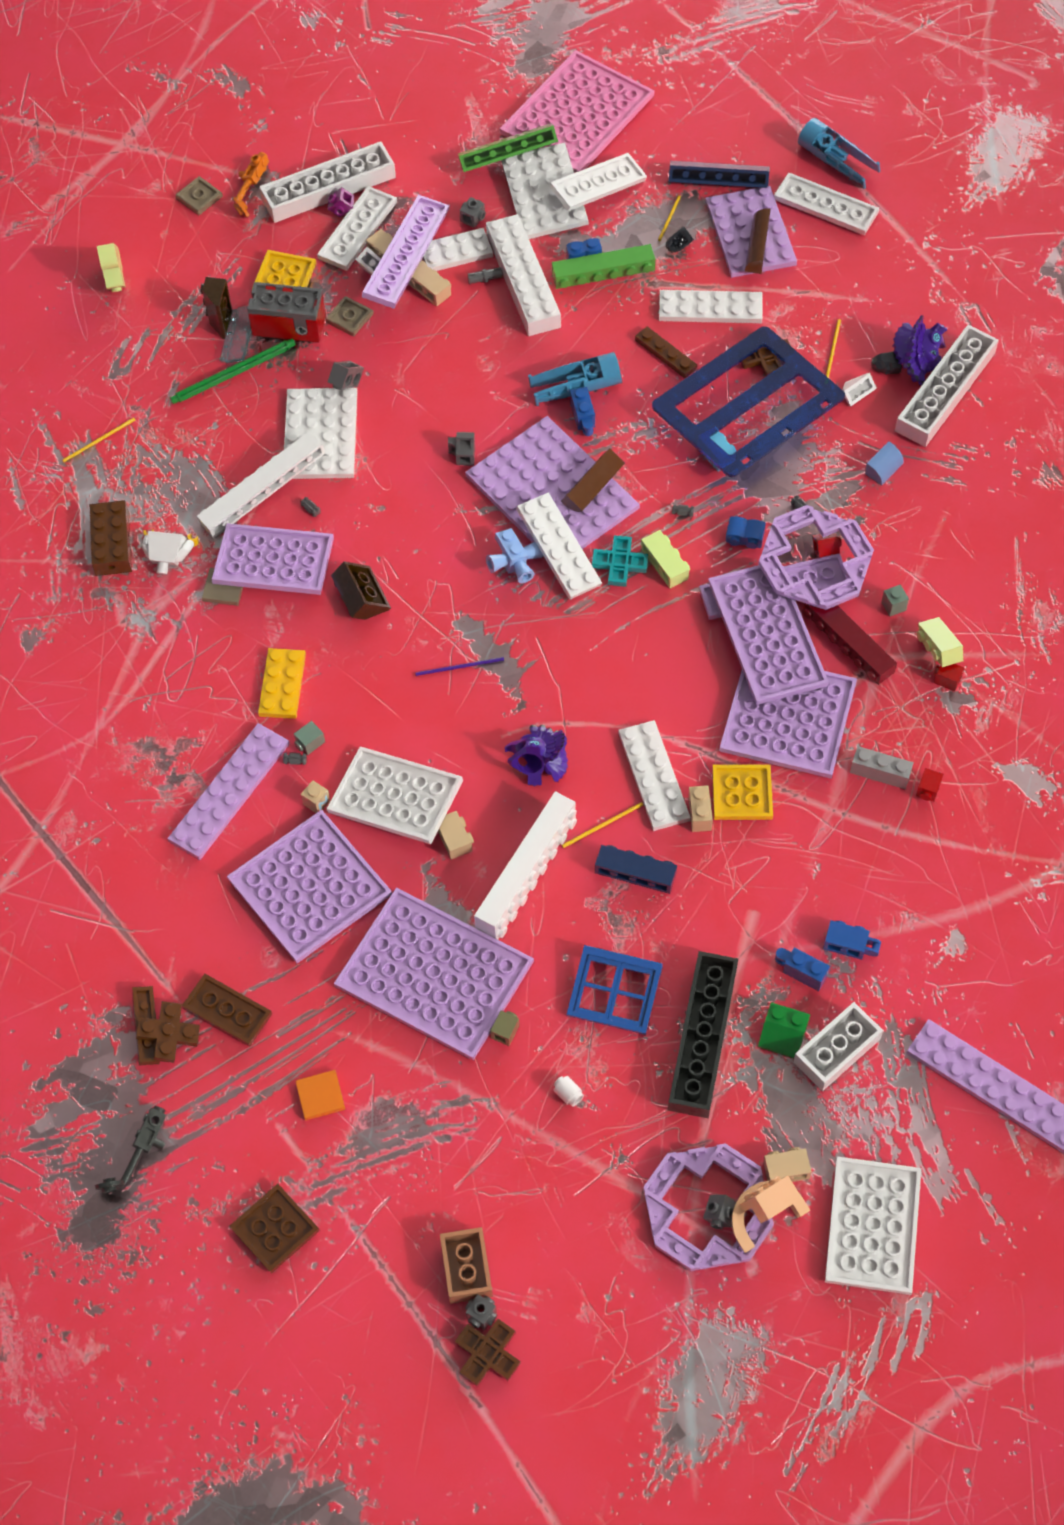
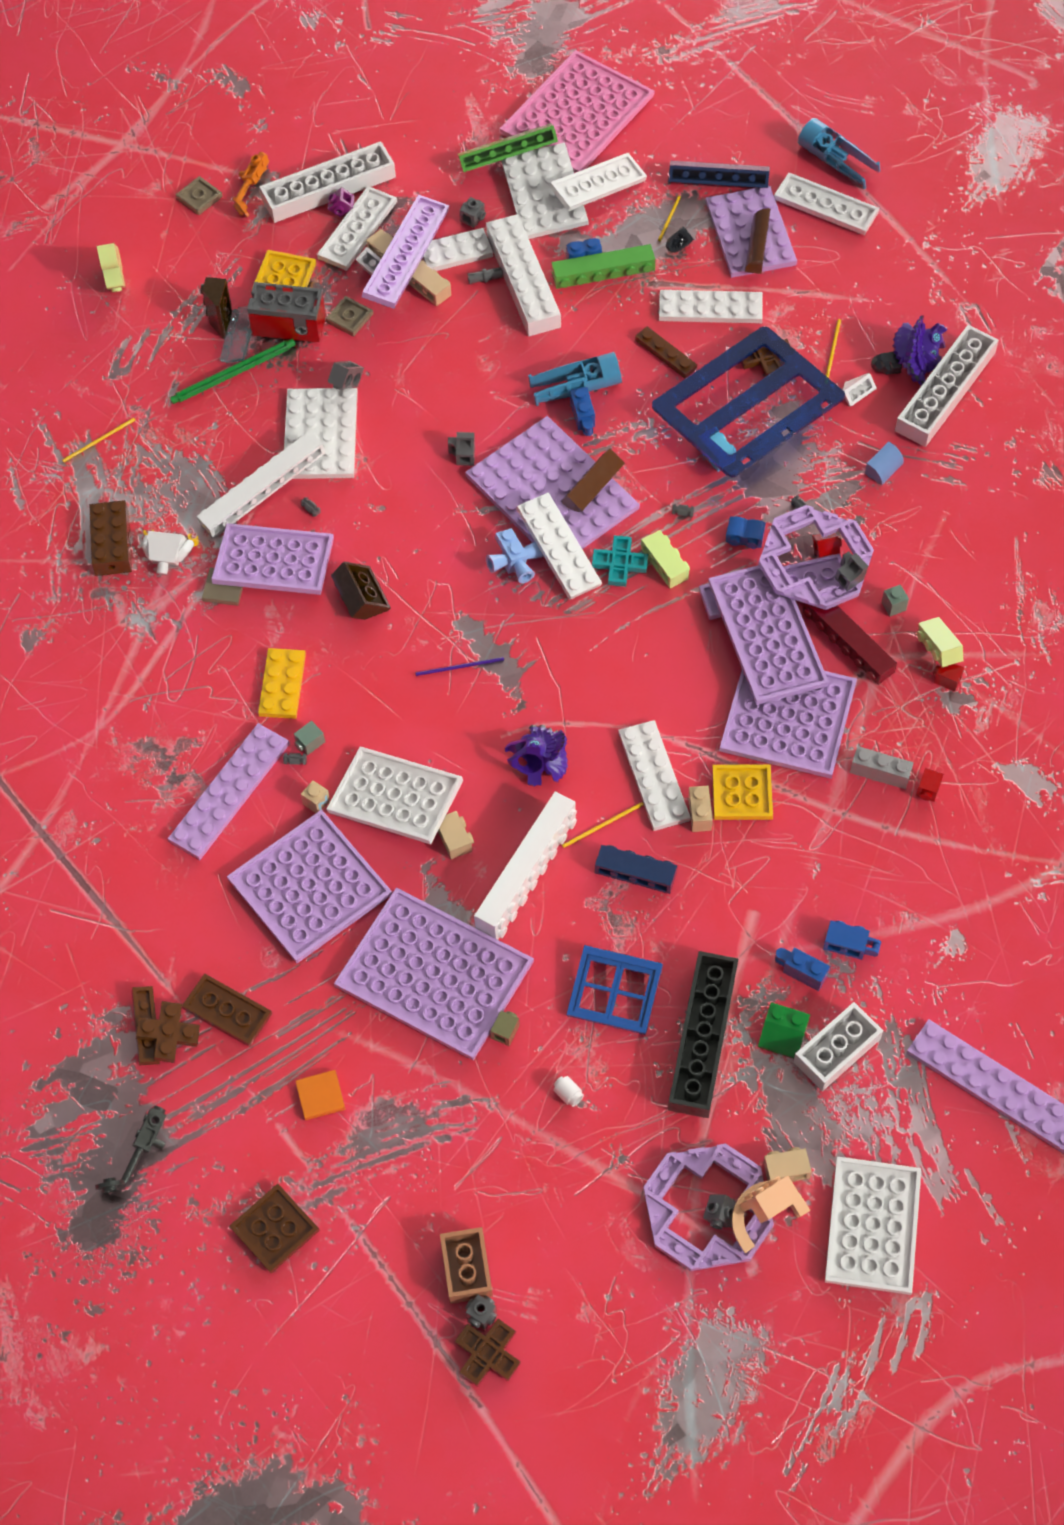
(852, 571): none -> dark grey brick

